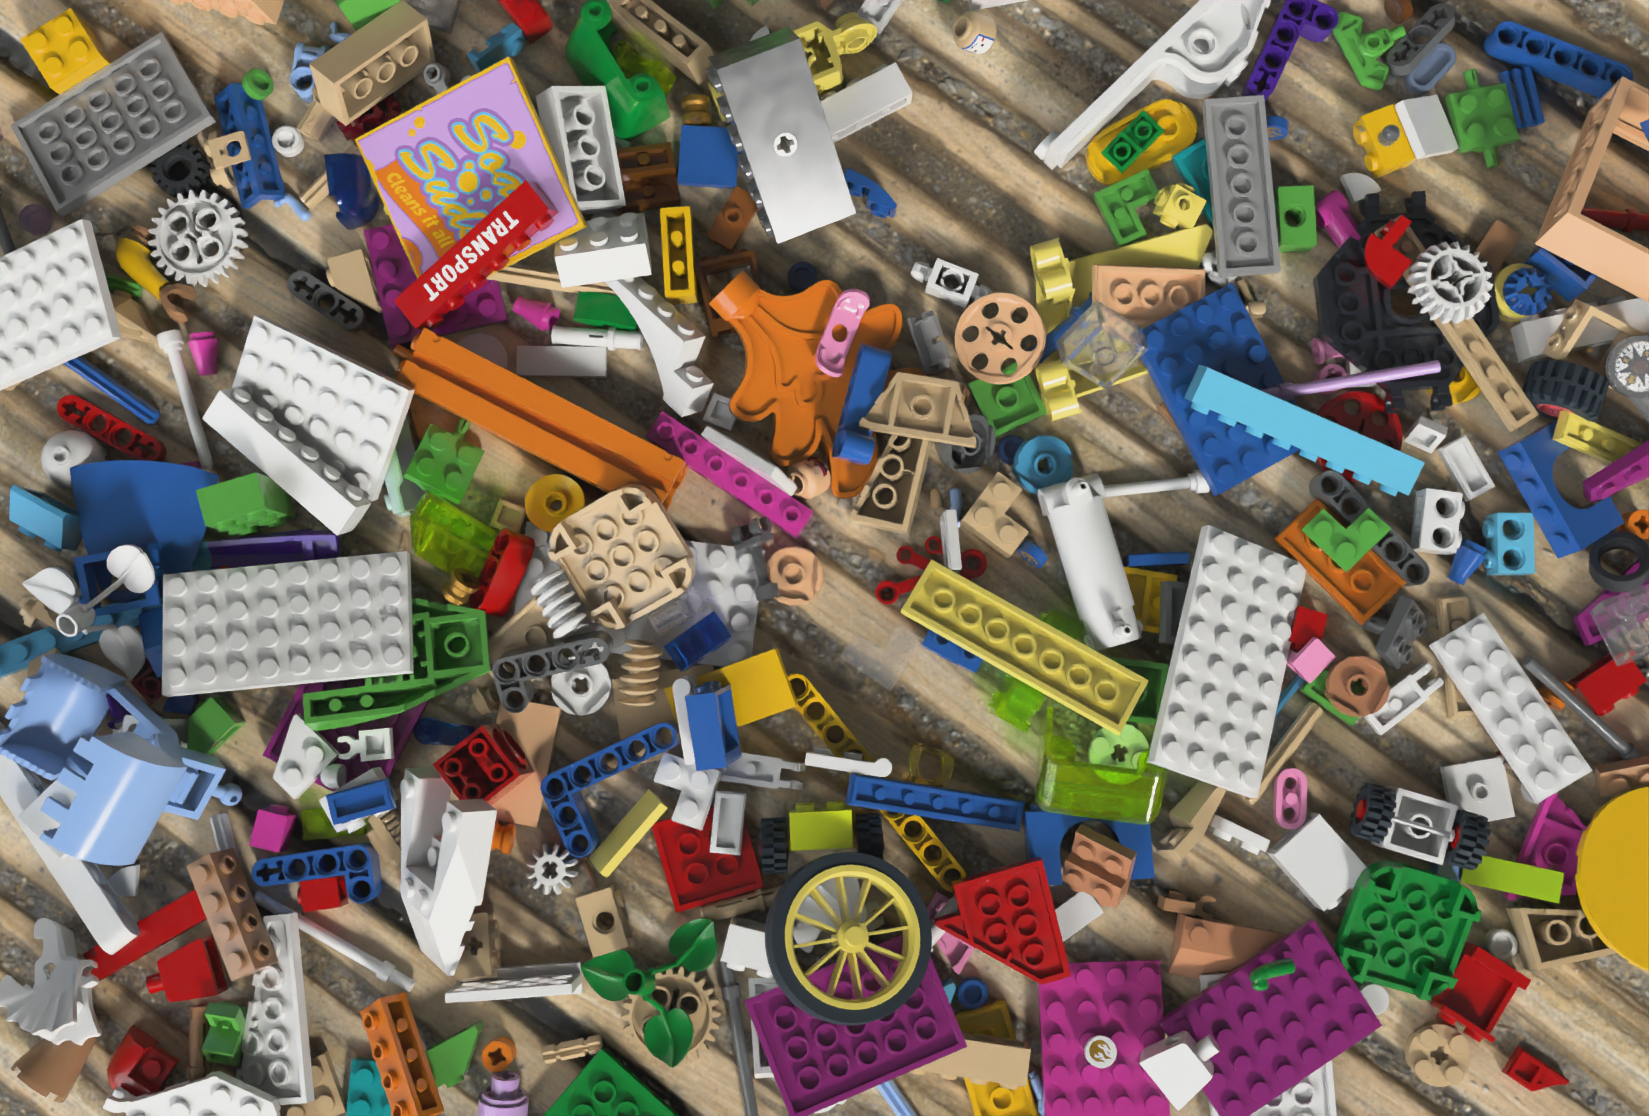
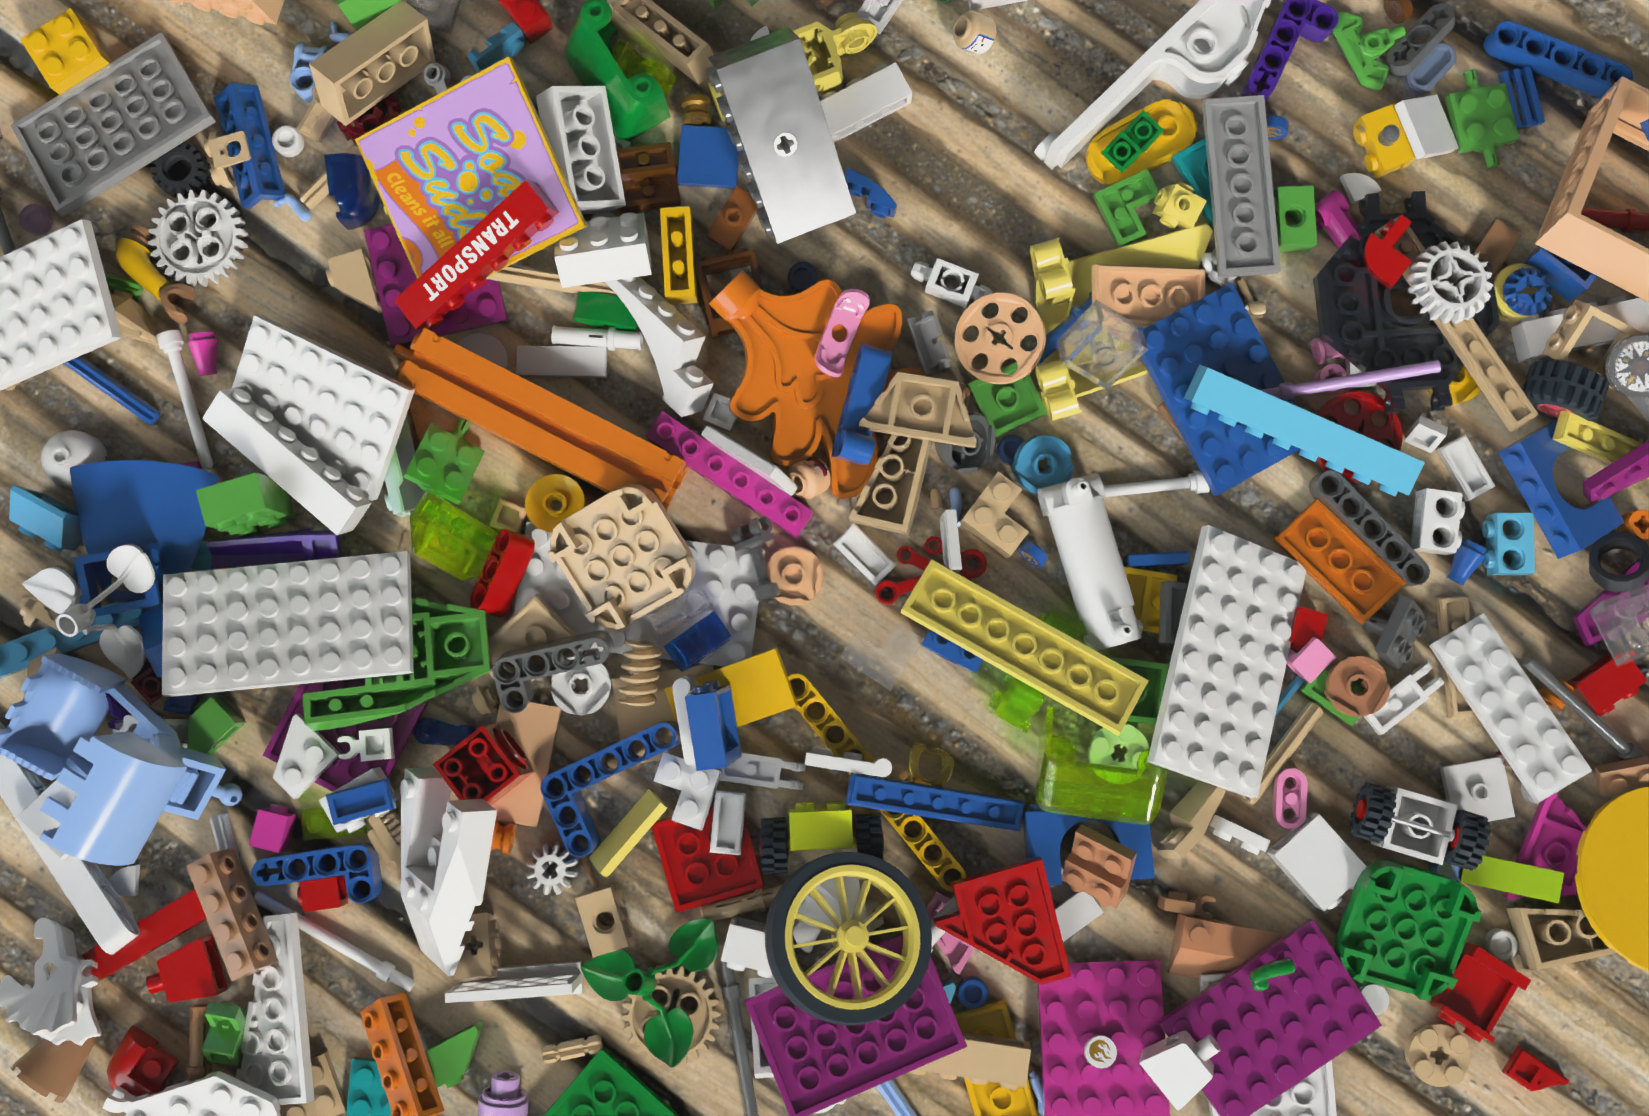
(113, 427): red beam -> none
(257, 84): bright green tile -> none
(314, 283): dark grey beam -> none
(334, 776): white hinge -> none
(460, 586): pearl gold wheel -> none
(502, 1047): orange wheel -> none
(537, 312): dark pink cone -> none
(558, 605): white piece -> none
(864, 554): none -> white tile
(1348, 544): bright green plate -> none

